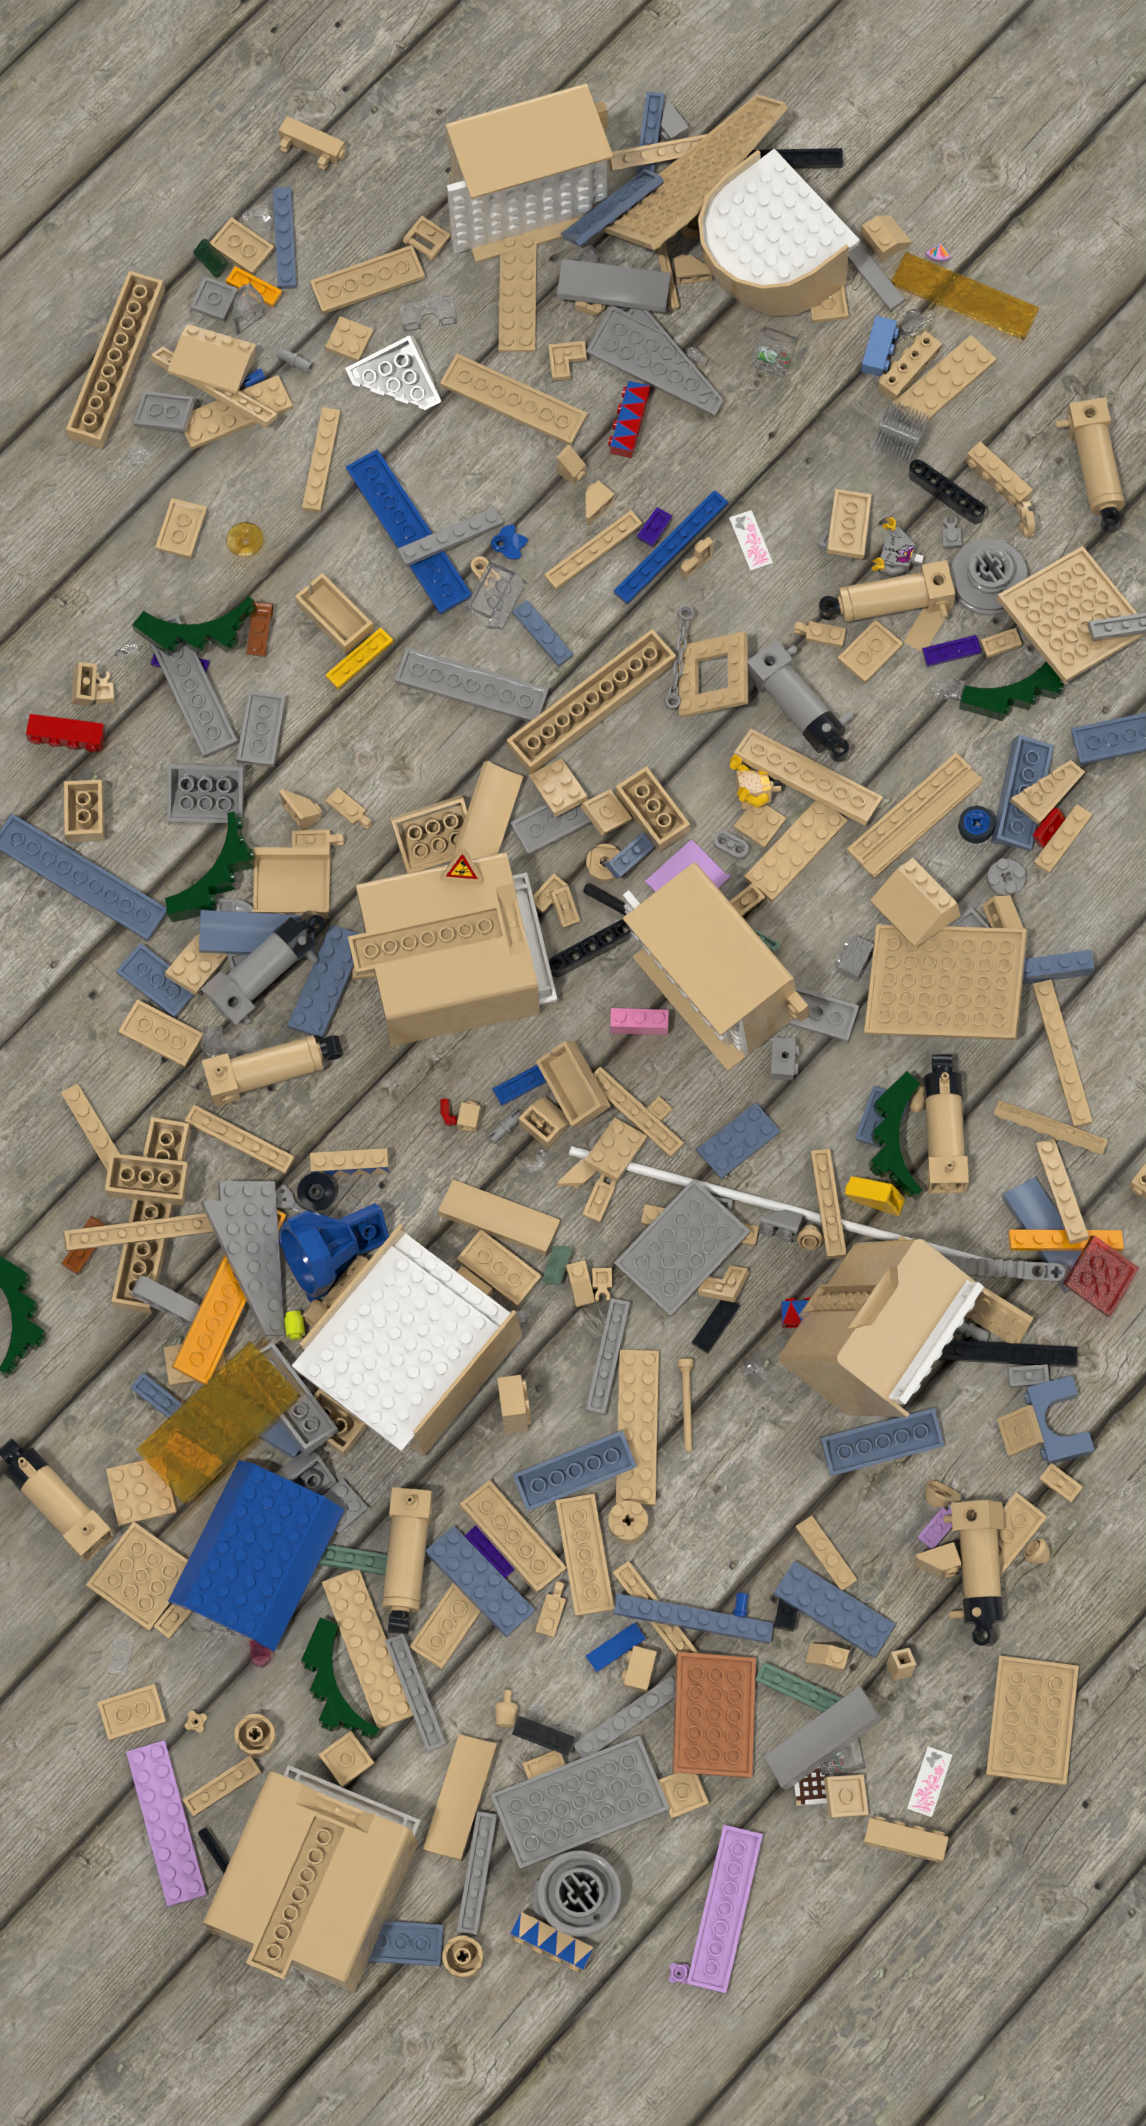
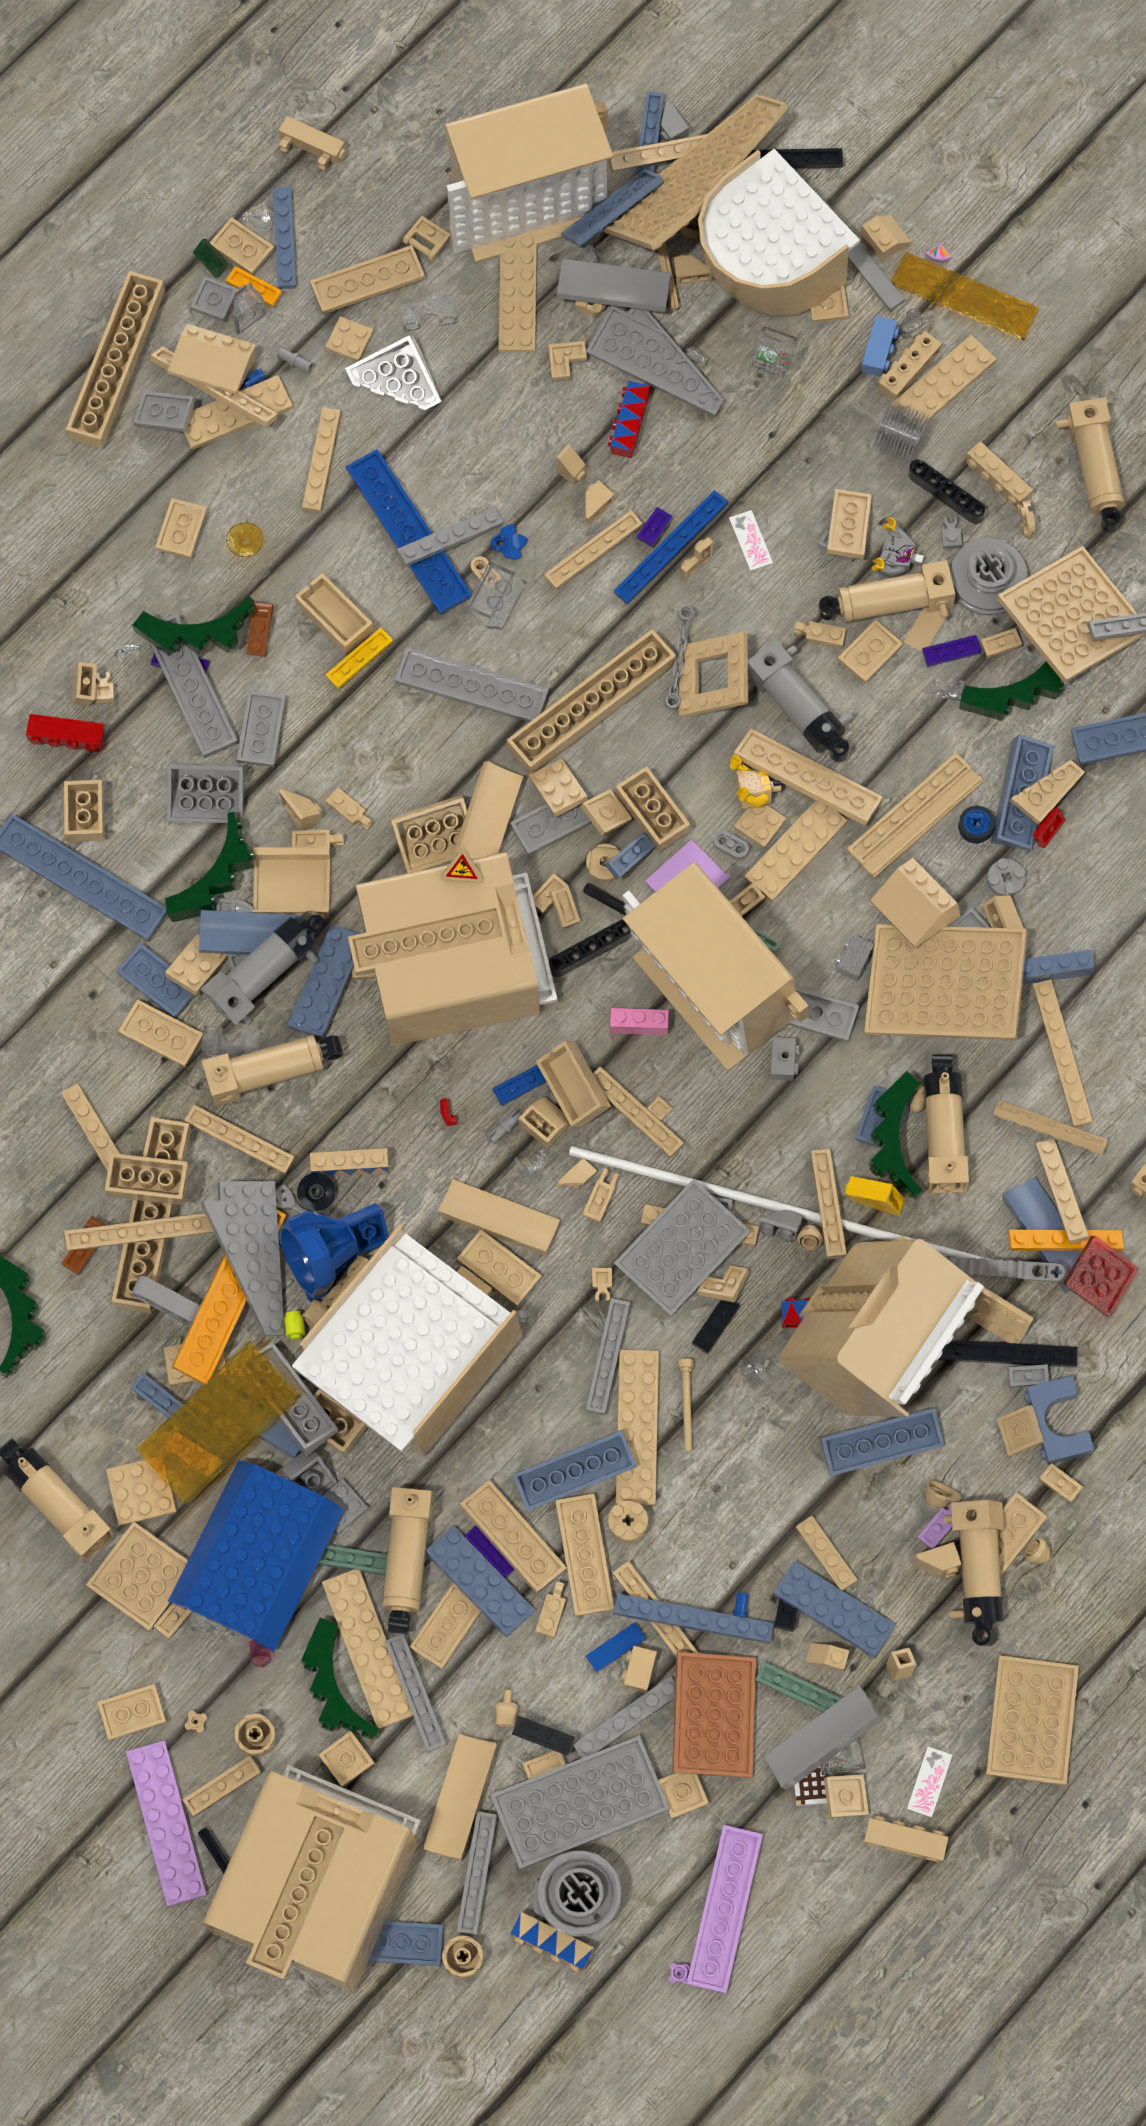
(469, 1116): tan brick -> none
(513, 399): tan plate -> none
(514, 1404): tan brick -> none
(542, 633): sand blue plate -> none
(556, 1265): sand green plate -> none
(580, 1283): tan slope -> none
(615, 1149): tan plate -> none
(738, 1141): sand blue plate -> none
(973, 1331): light grey pin -> none
(1062, 839): tan plate -> none

